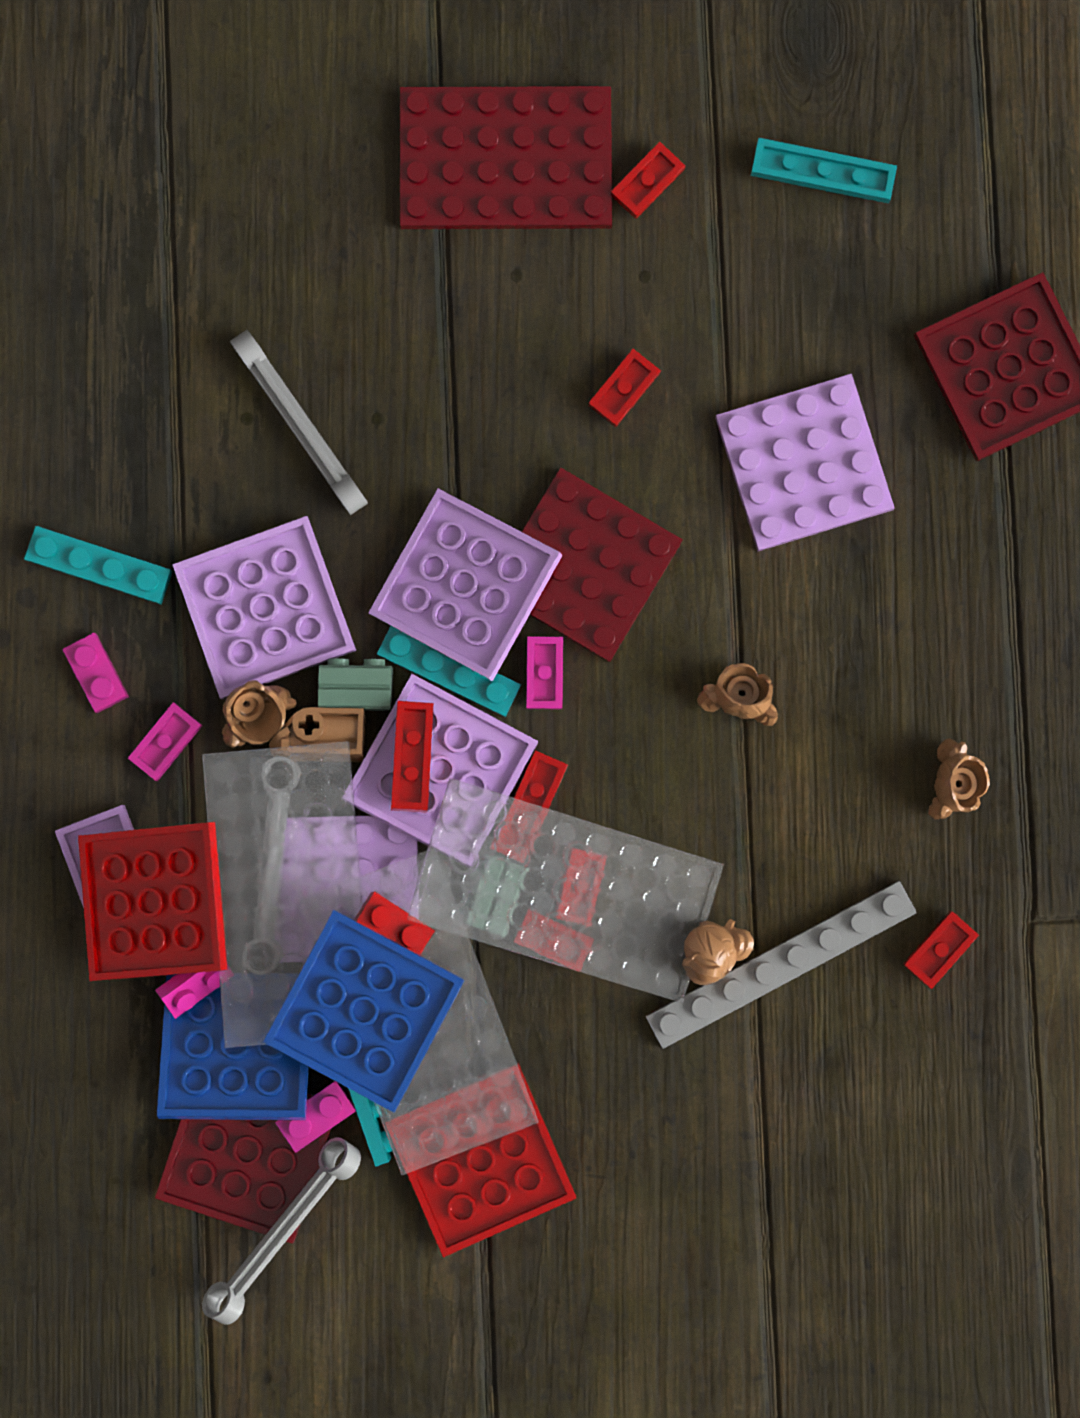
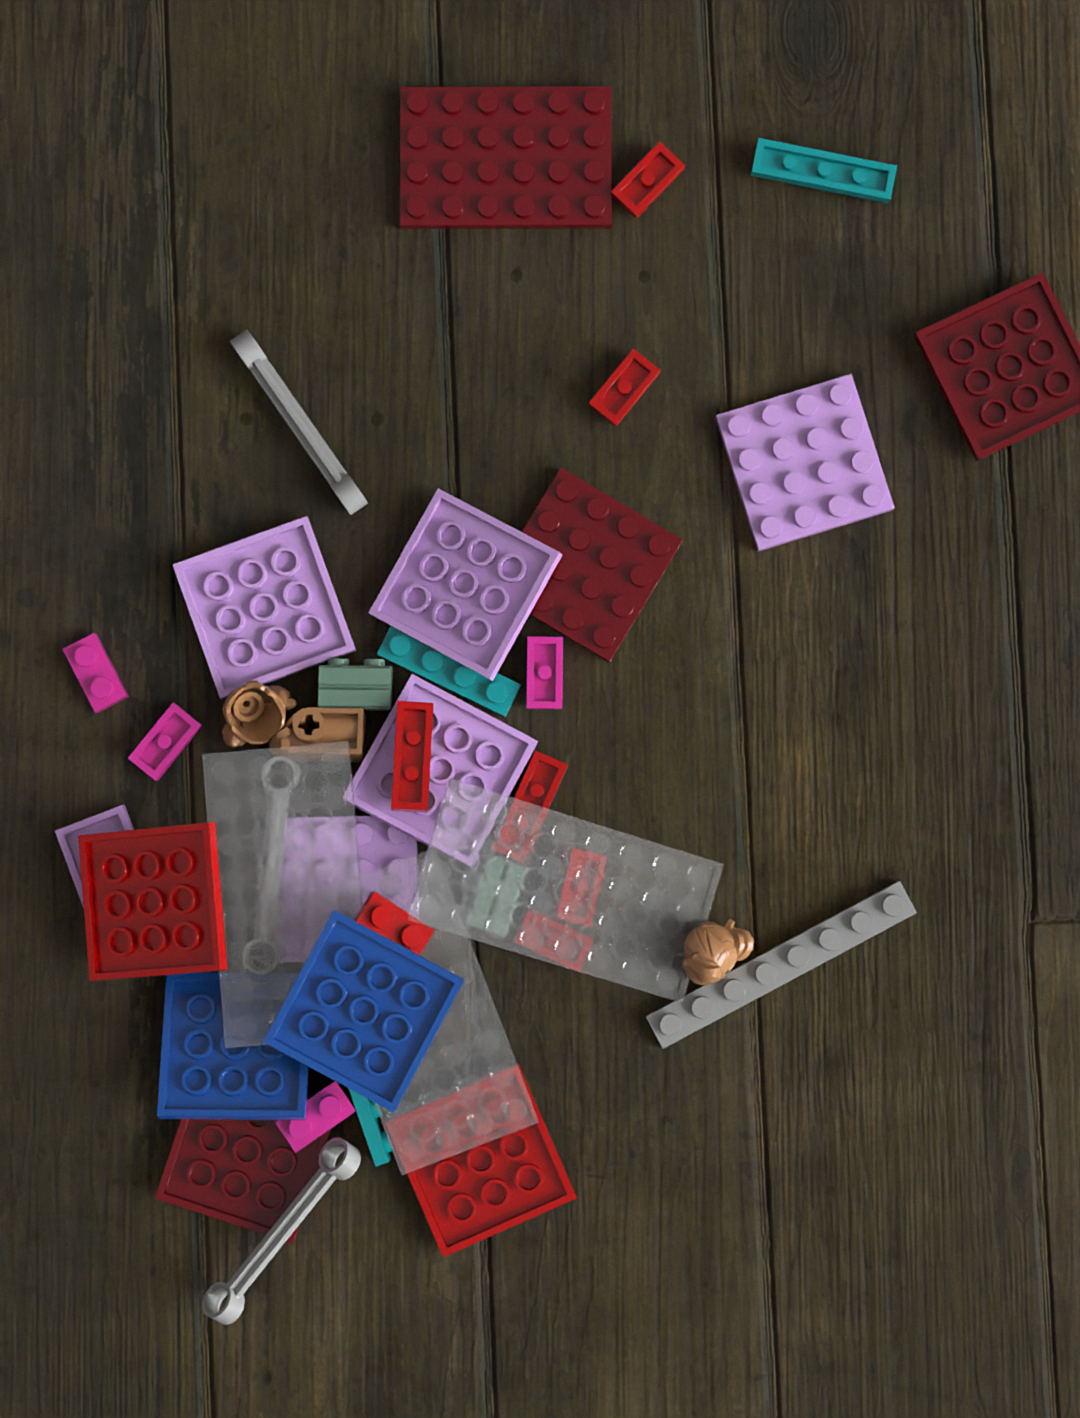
(98, 565): teal plate -> none
(186, 990): dark pink plate -> none
(726, 695): medium nougat hair -> none
(940, 949): red plate -> none
(959, 767): medium nougat hair -> none

